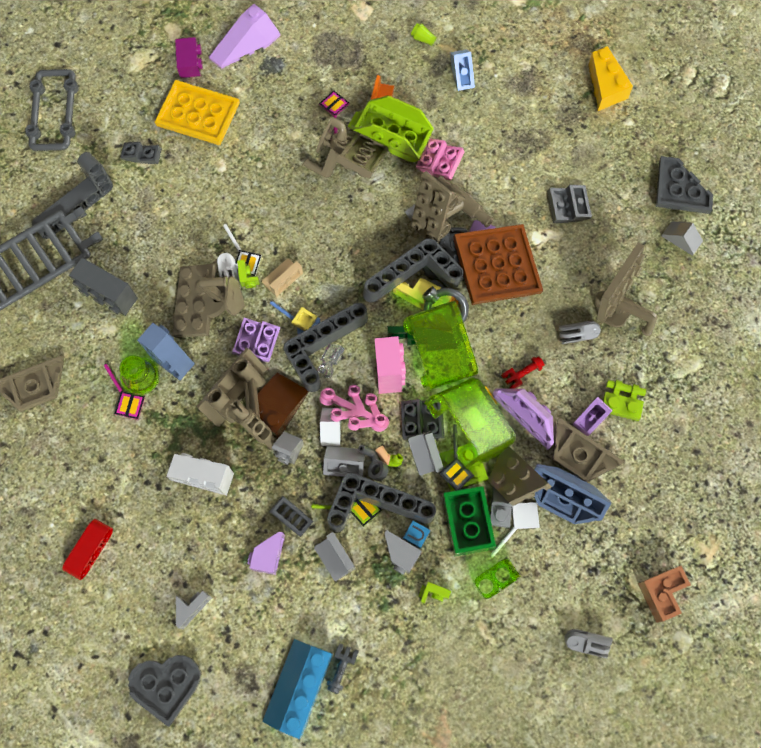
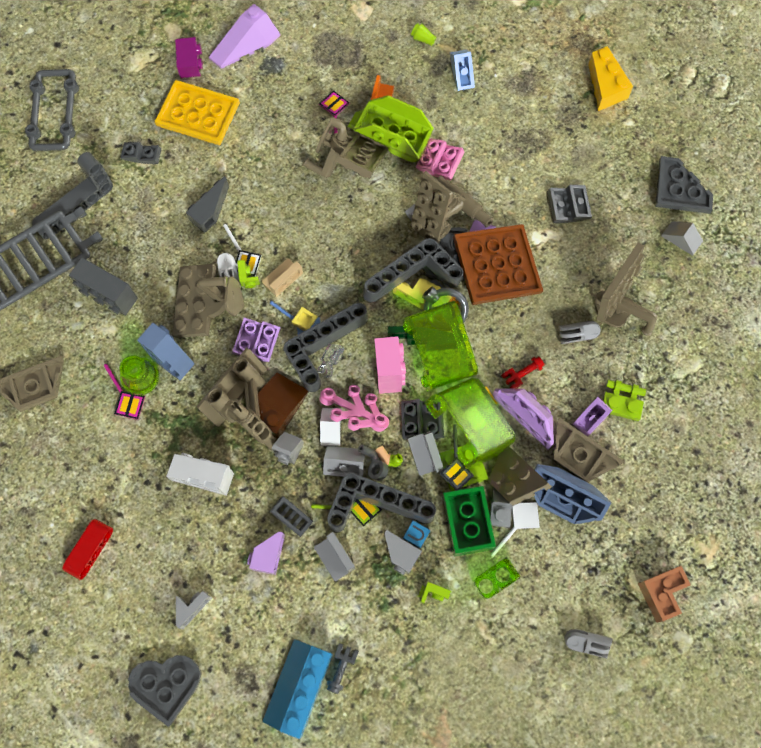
(208, 207): none -> dark grey slope

